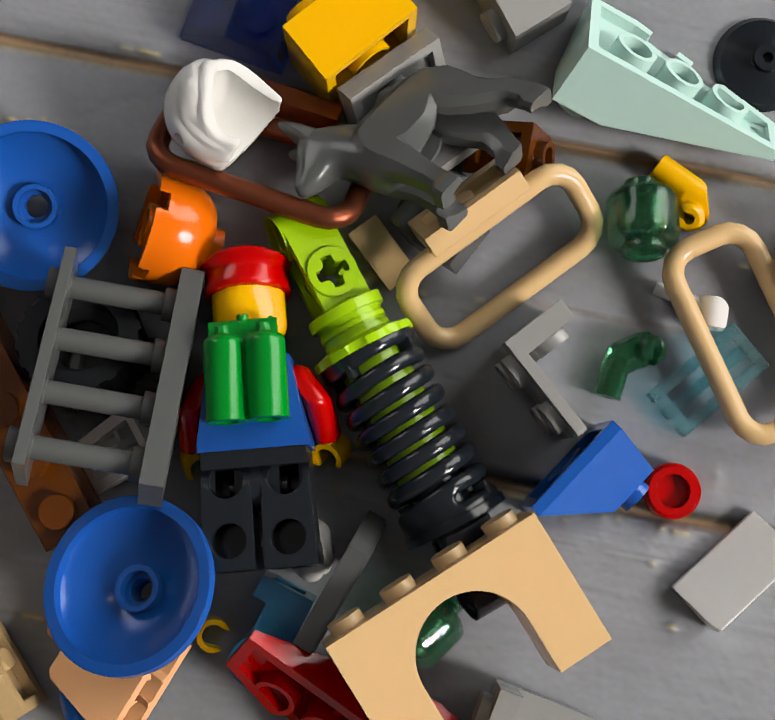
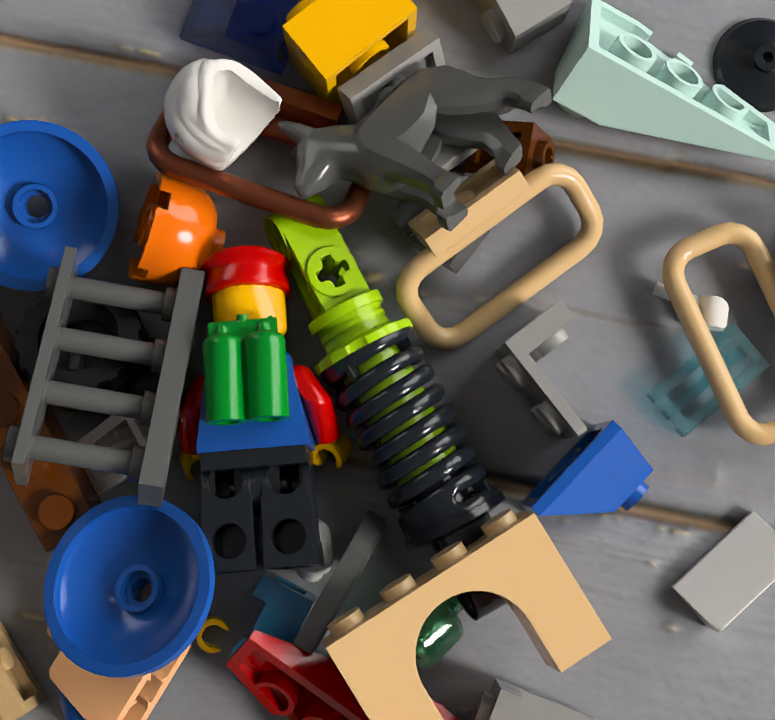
(379, 251): tan piece -> none
(627, 357): clear green arm -> none
(642, 219): clear green head -> none
(672, 491): red tile -> none
(690, 191): yellow arm -> none

